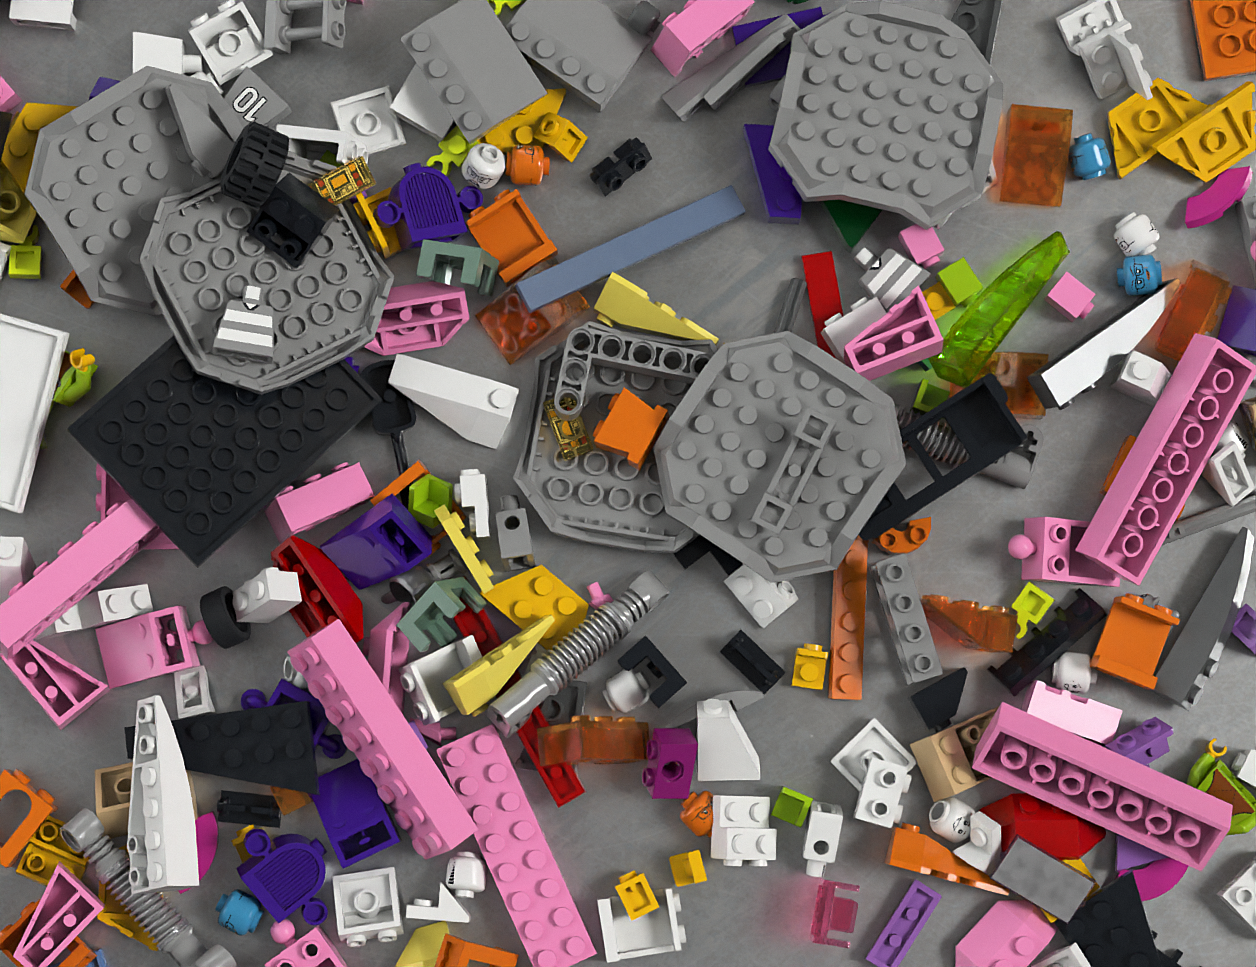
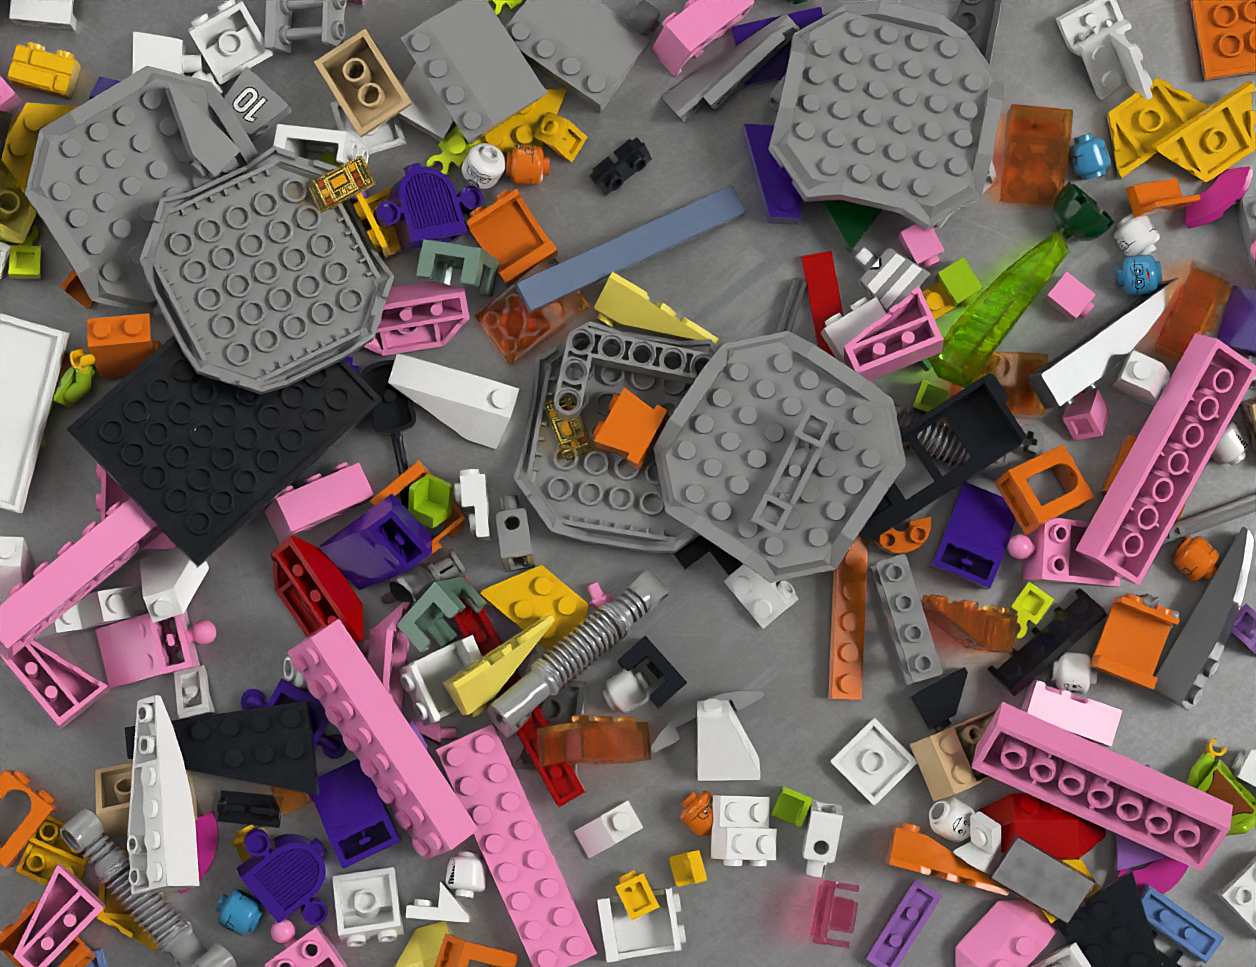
(44, 70): none -> yellow brick
(120, 343): none -> orange panel
(169, 583): none -> white slope
(221, 618): black tyre -> none
(246, 329): light grey torso -> none
(254, 164): black tyre -> none
(266, 596): white brick -> none
(292, 220): black slope -> none
(363, 82): none -> tan slope
(465, 547): light yellow plate -> none
(608, 829): none -> white slope
(674, 779): magenta brick -> none
(752, 662): black hinge -> none
(809, 667): yellow bracket -> none
(882, 793): white brick -> none
(974, 537): none -> dark purple slope
(1023, 500): none -> orange panel
(1079, 214): none -> dark green cylinder
(1086, 415): none -> bright pink panel
(1144, 742): medium lavender bracket -> none
(1158, 197): none -> orange panel
(1179, 924): none -> medium blue tile
(1196, 558): none -> orange head
(1229, 474): white slope -> none

